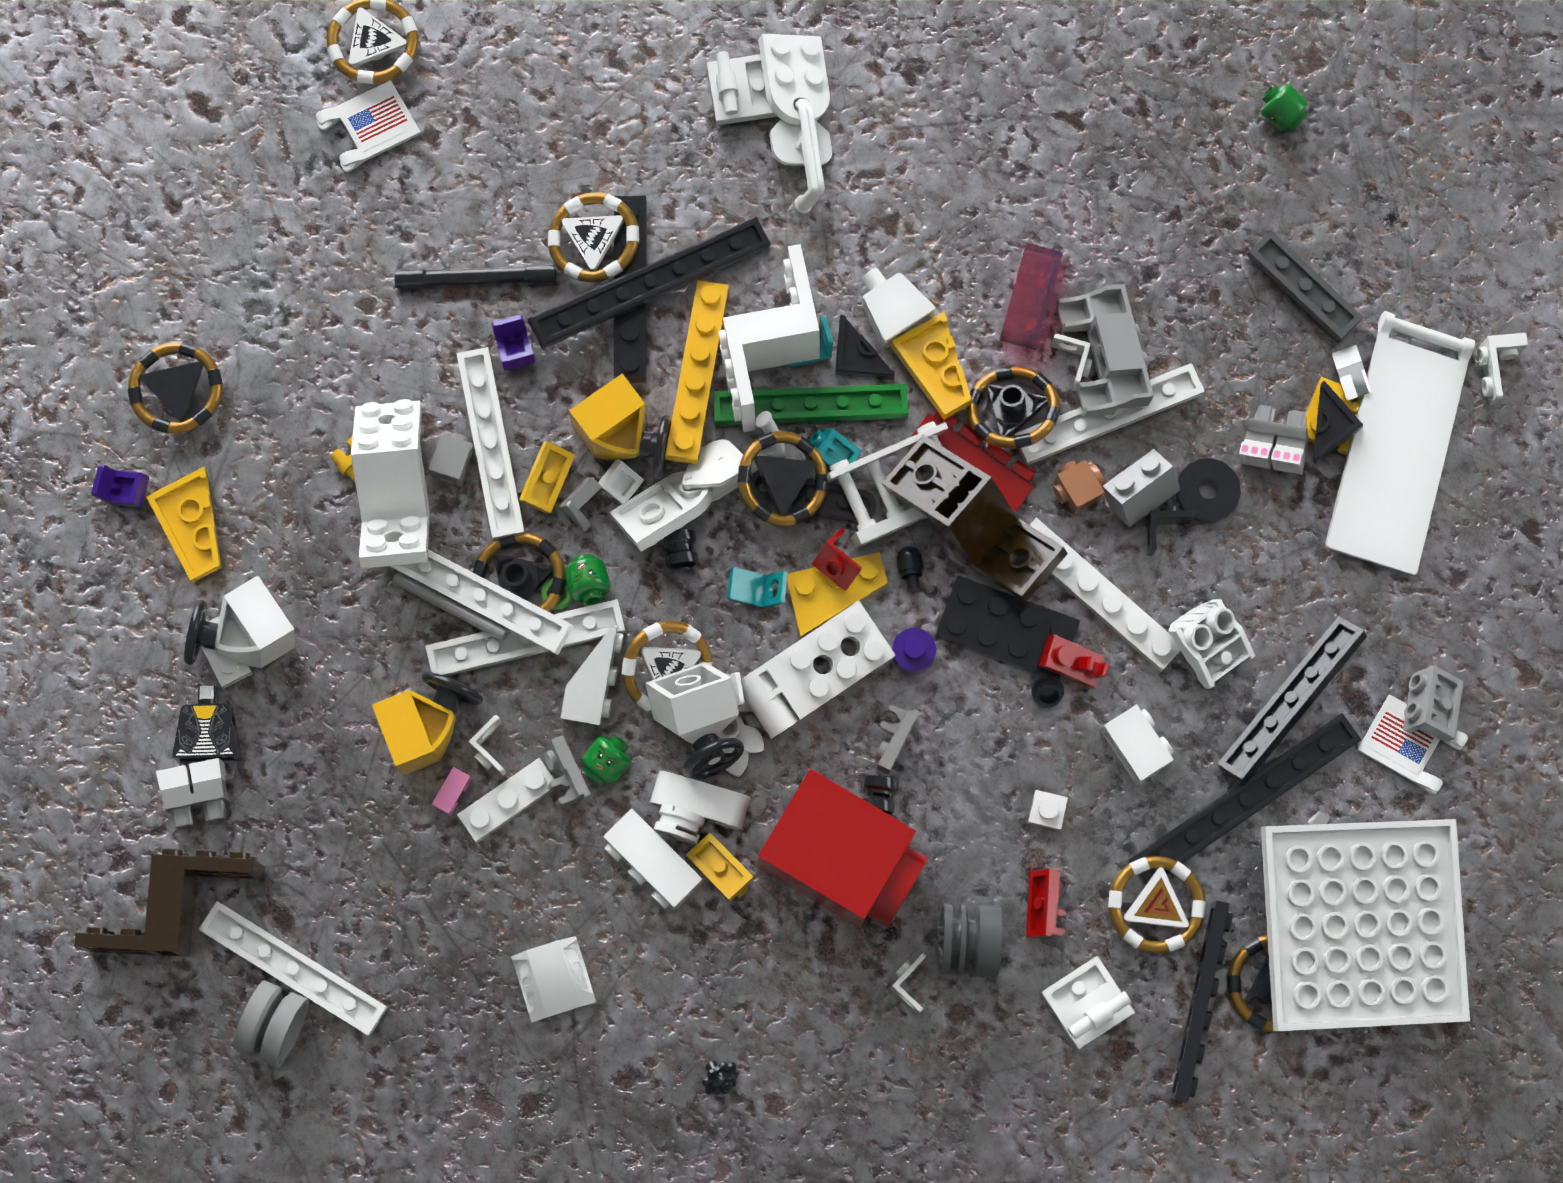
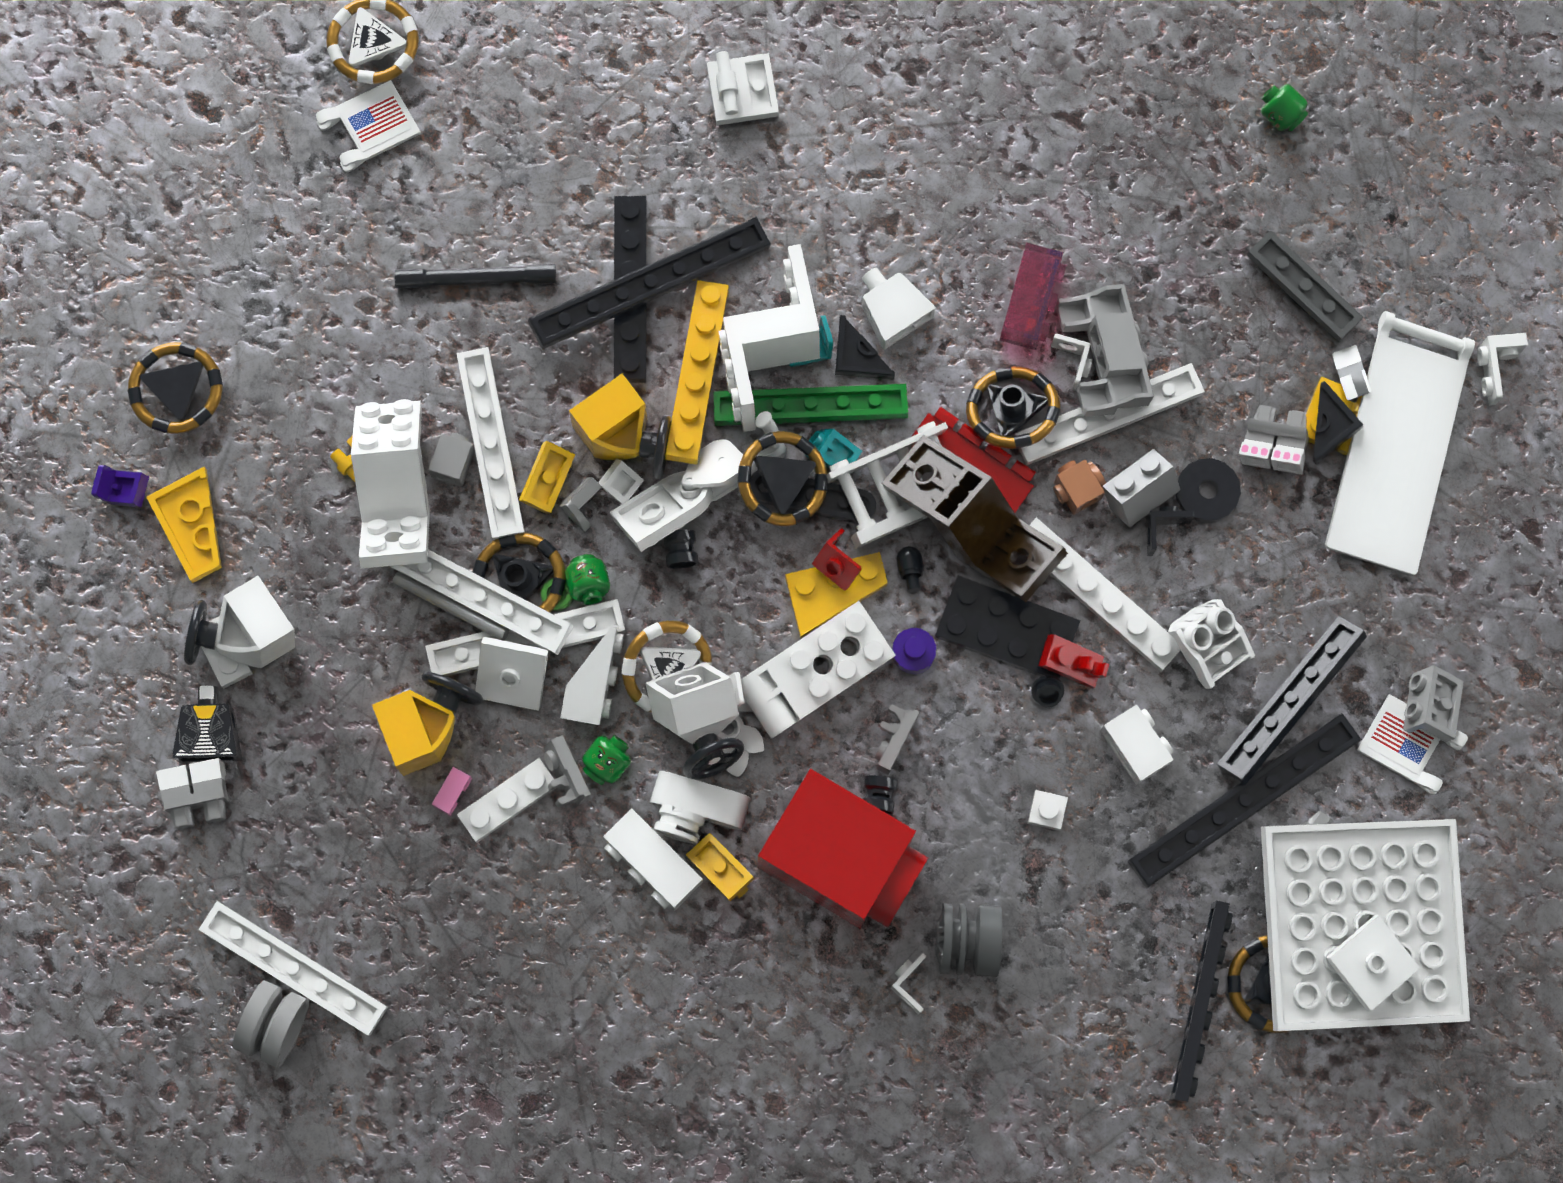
(170, 903): dark brown bracket -> none
(483, 756): white bracket -> none
(511, 673): none -> white plate
(513, 342): dark purple bracket -> none
(553, 978): white slope -> none
(593, 236): piece -> none
(720, 1077): black plant -> none
(756, 588): teal bracket -> none
(797, 74): white plate -> none
(933, 363): yellow wing -> none
(1042, 903): red plate -> none
(1087, 1002): white plate -> none
(1157, 904): piece -> none
(1372, 963): none -> white plate

